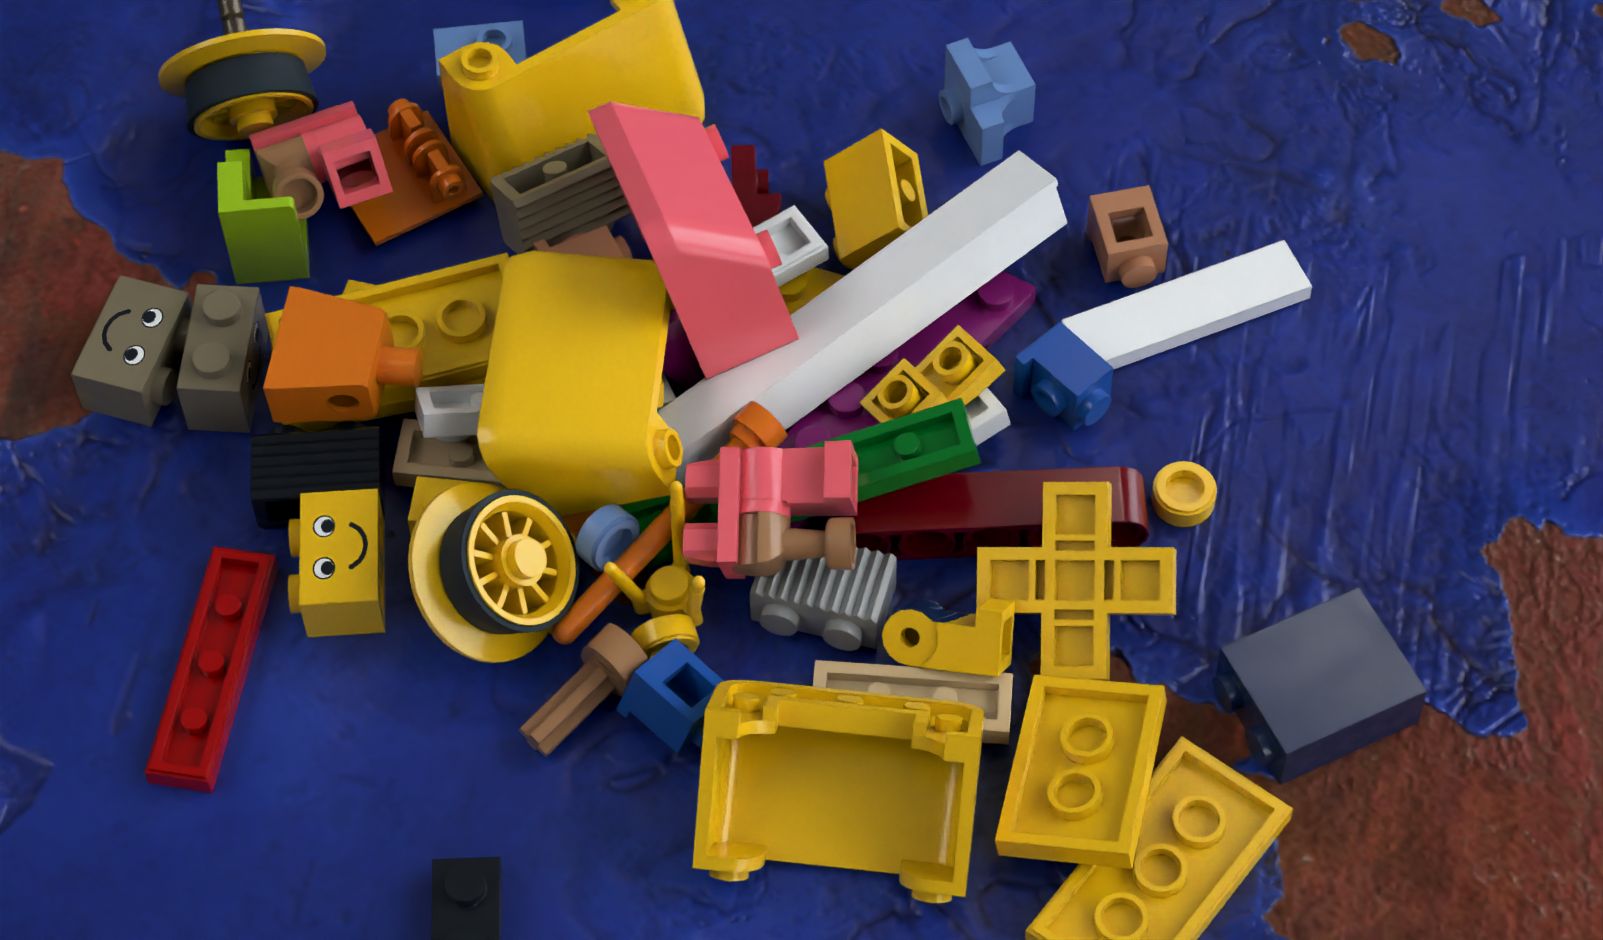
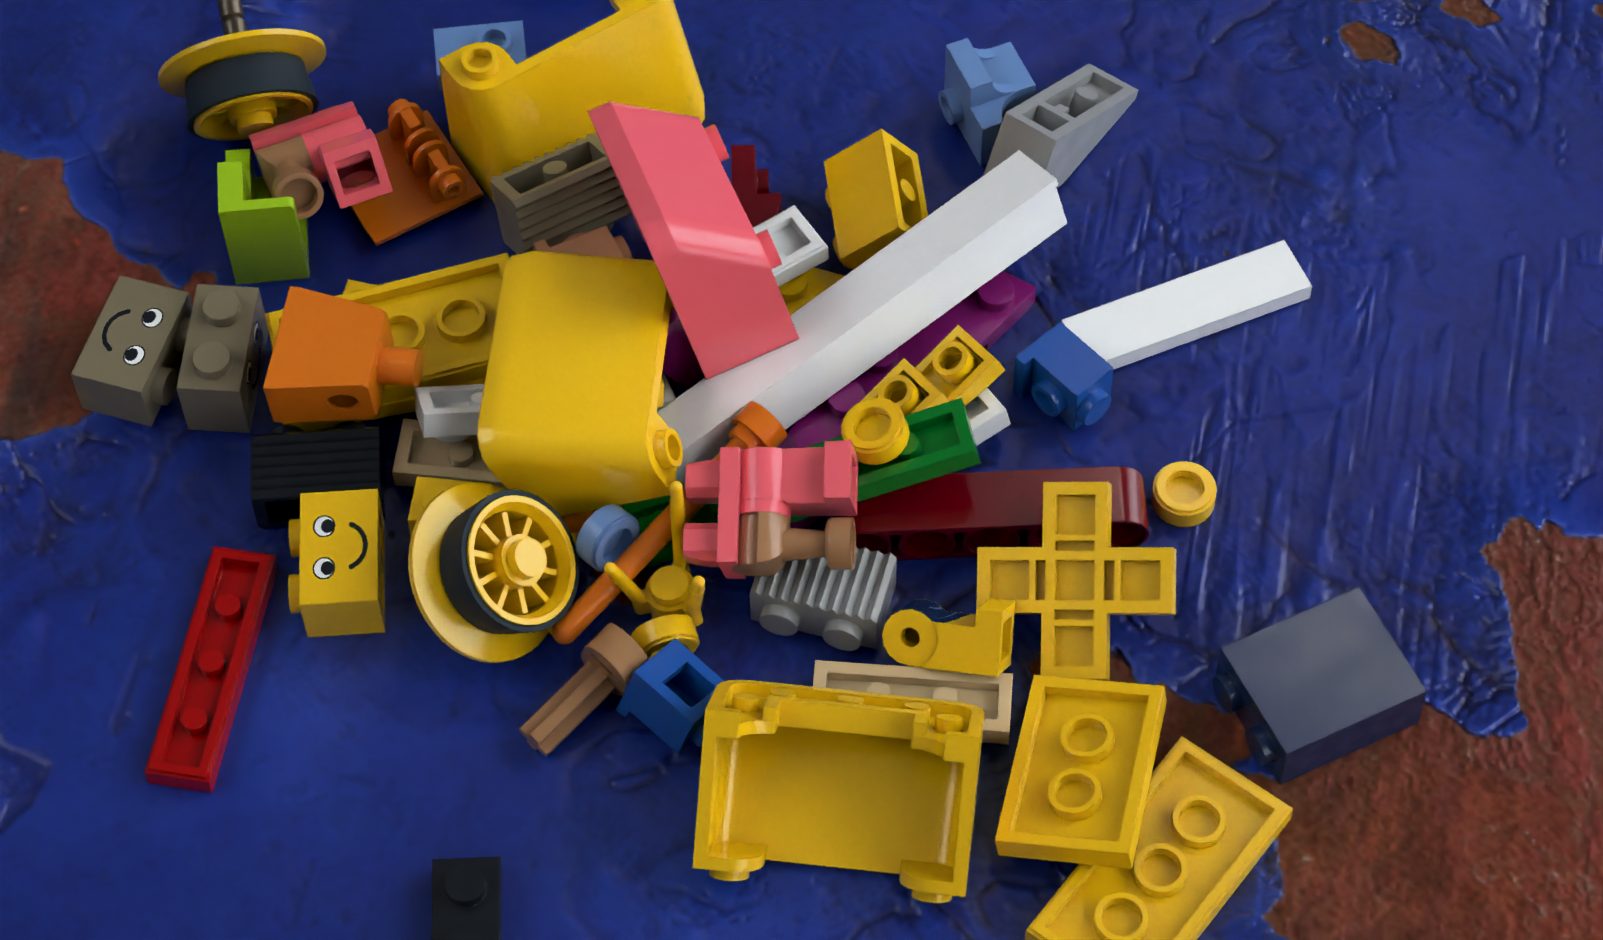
(876, 430): none -> yellow tile
(1063, 121): none -> light grey slope
(1127, 247): nougat brick -> none

